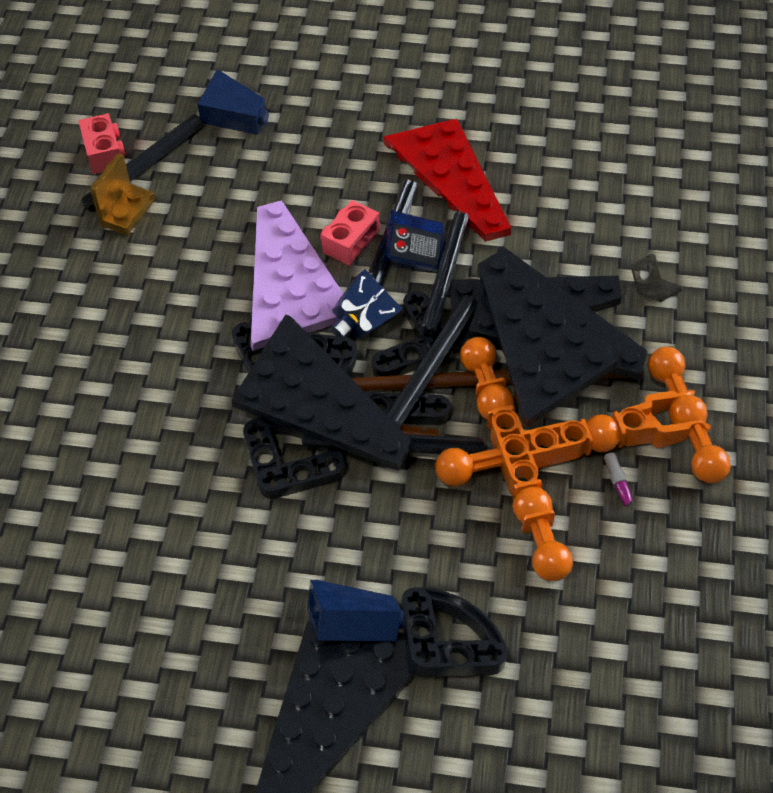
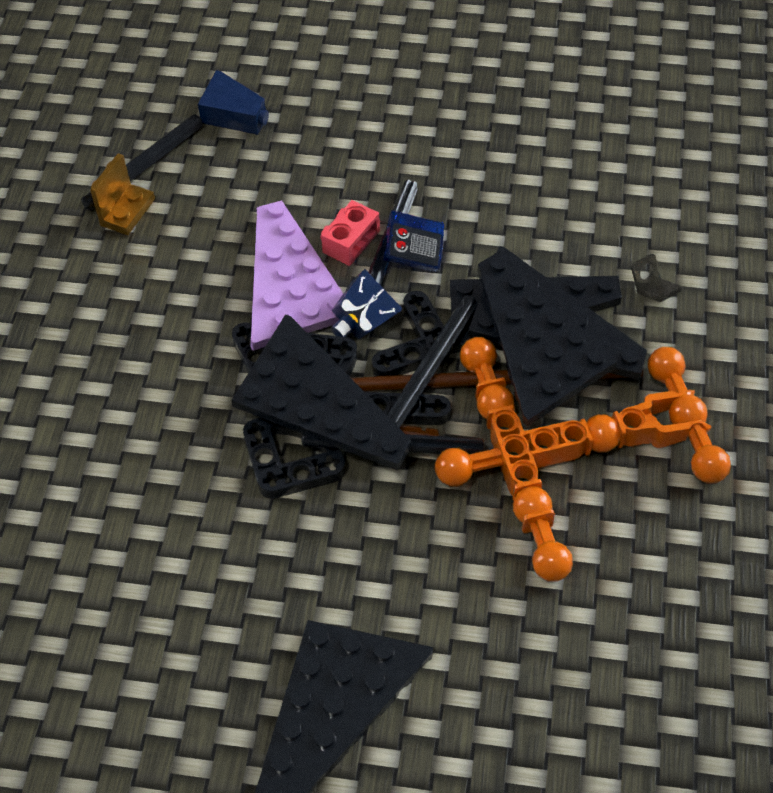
(100, 141): coral brick -> none
(352, 613): dark blue slope -> none
(438, 651): black beam -> none
(444, 273): black axle -> none
(451, 170): red wing -> none
(618, 478): piece -> none

